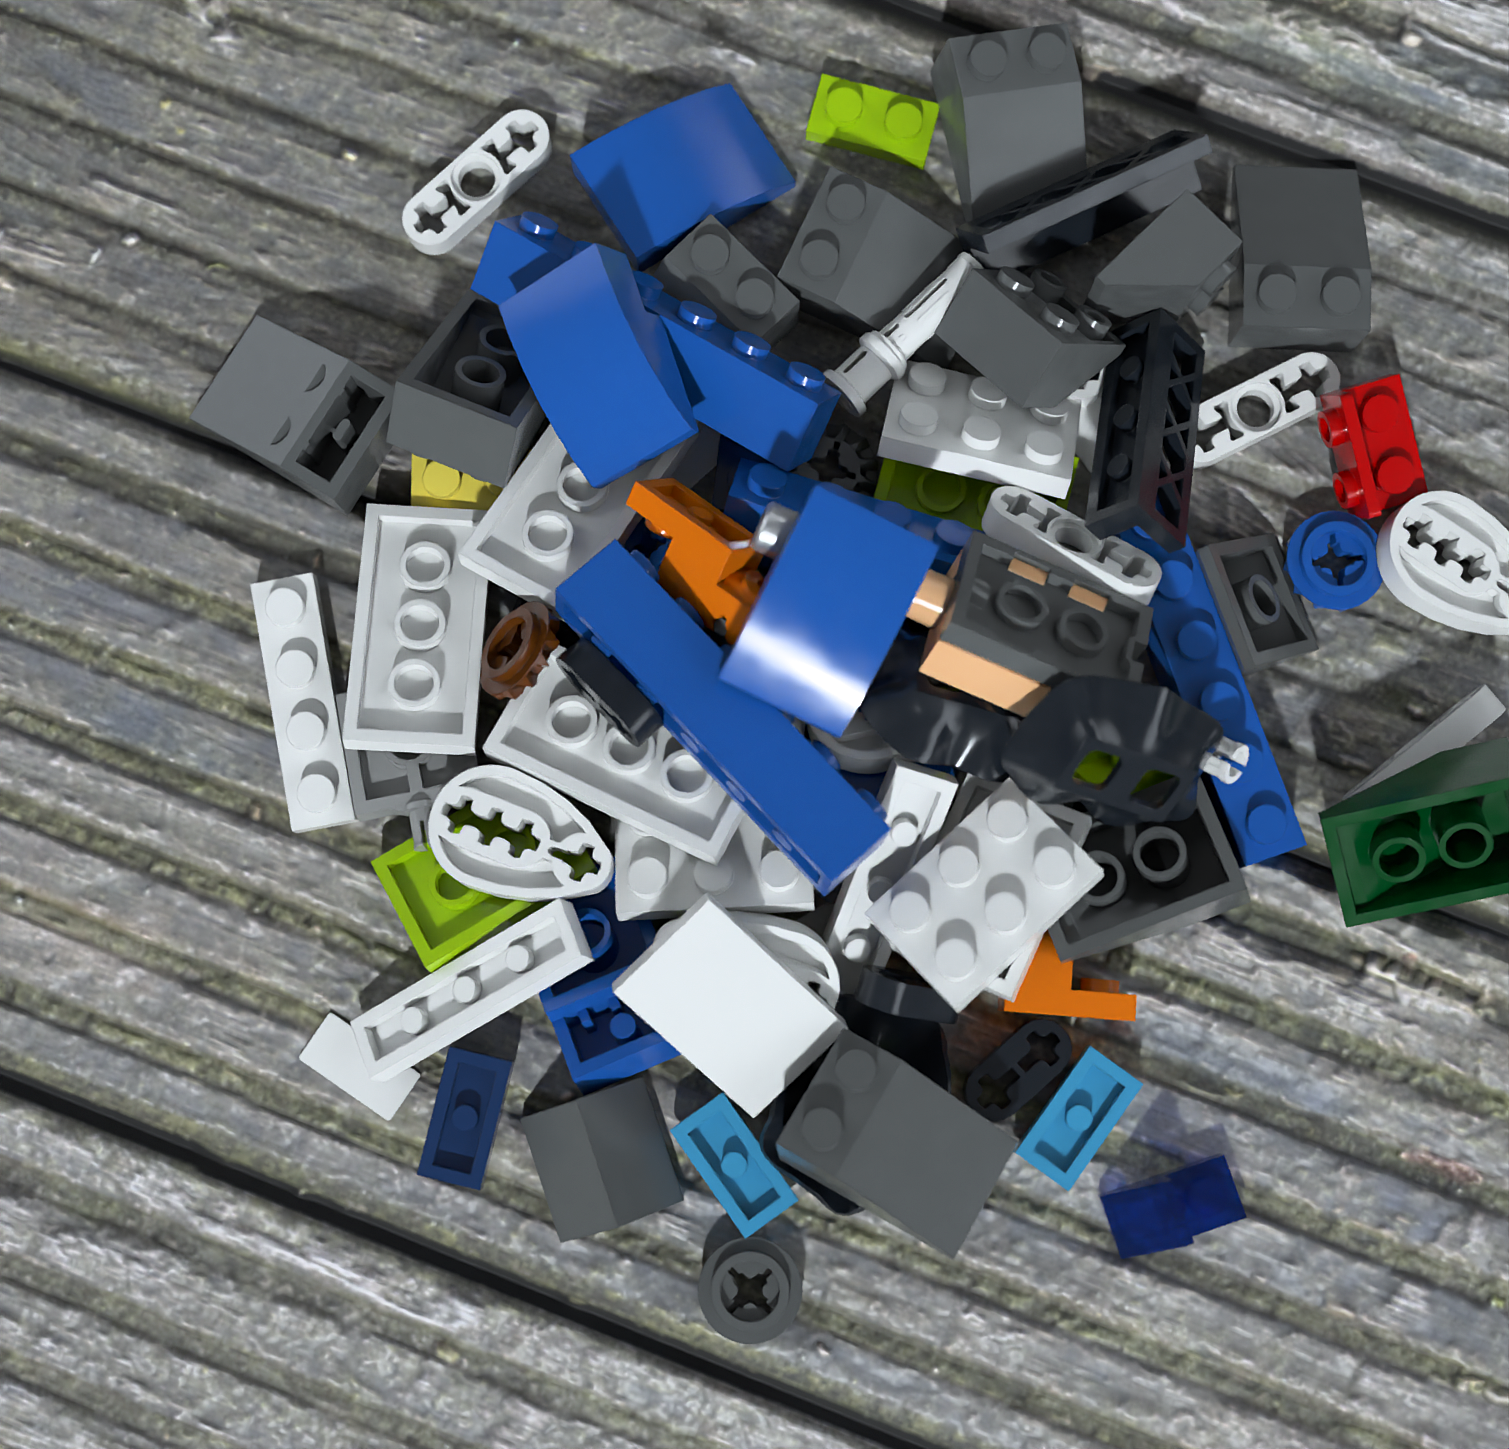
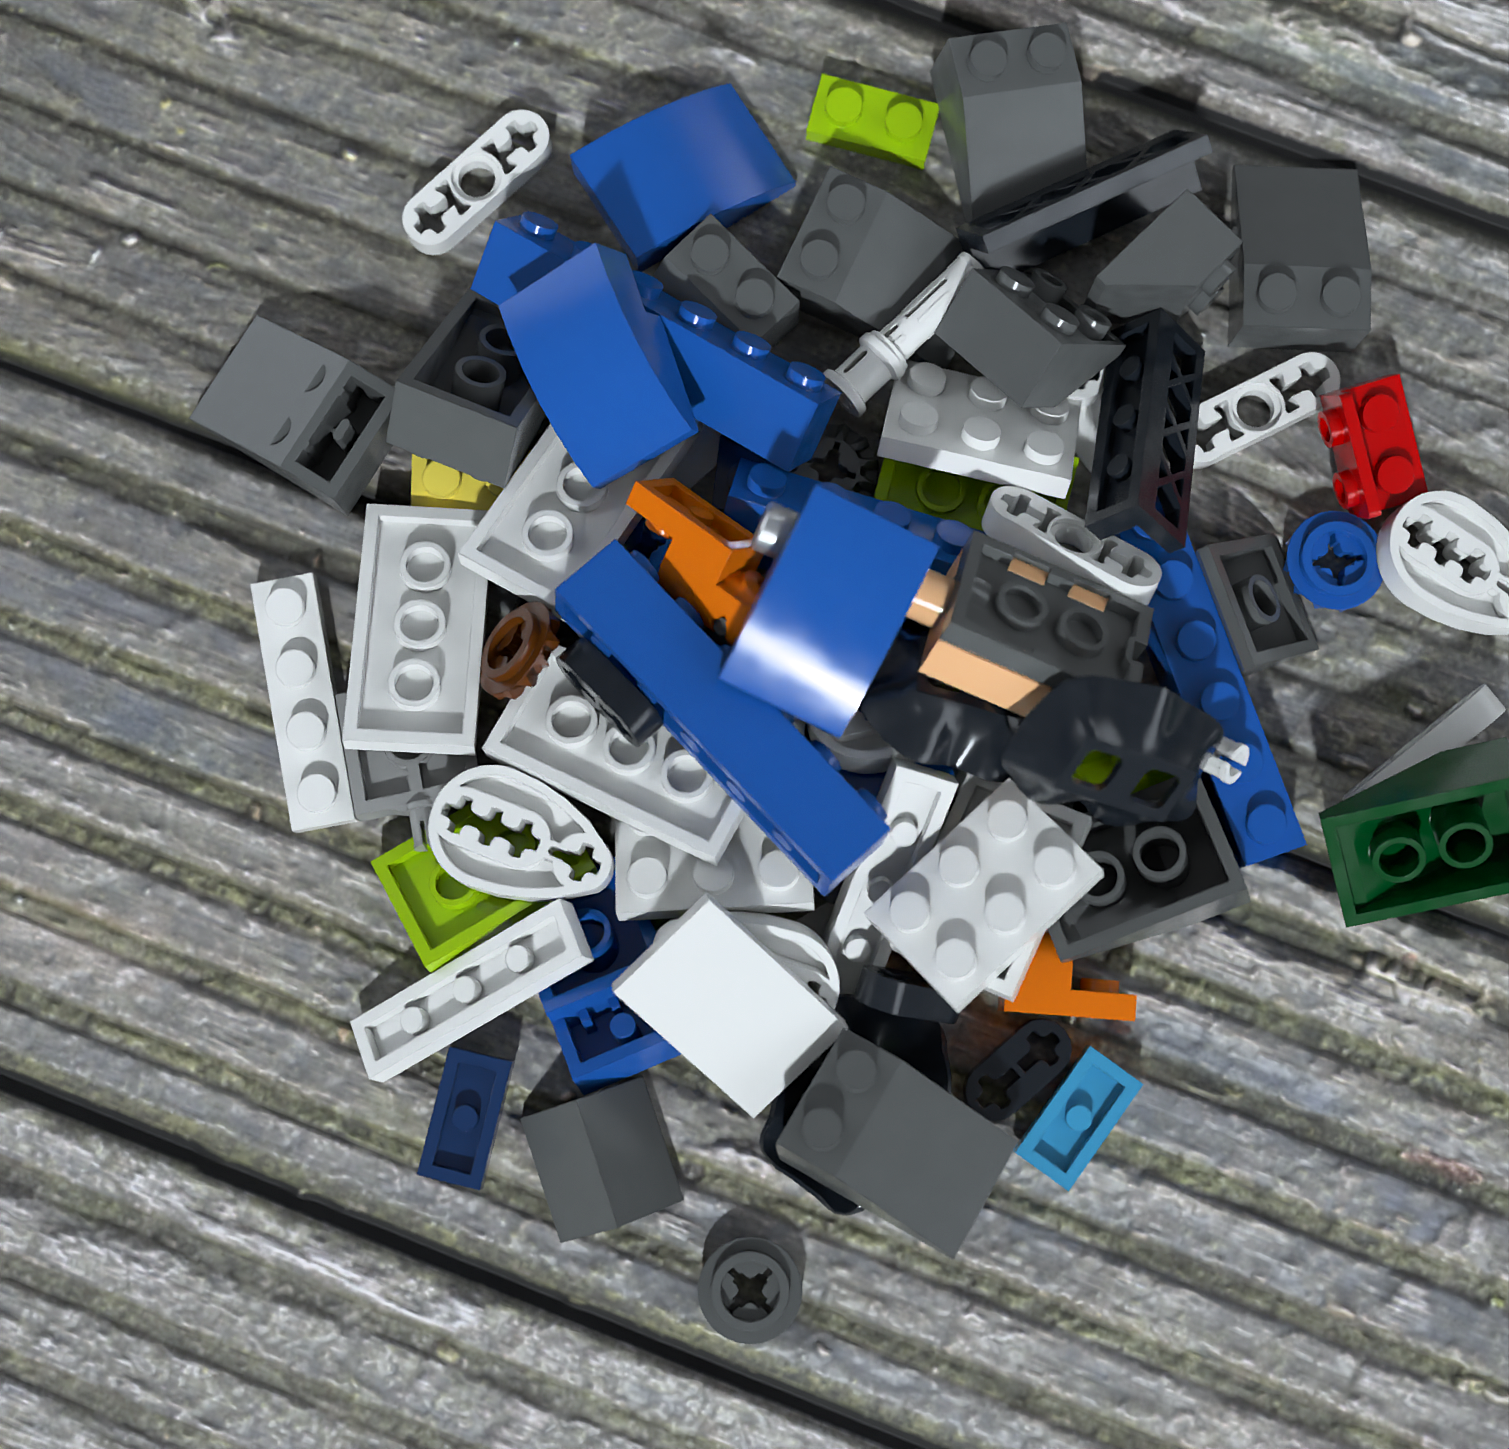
(337, 1057): white sticker -> none
(733, 1165): dark azure plate -> none
(1172, 1207): clear blue slope -> none

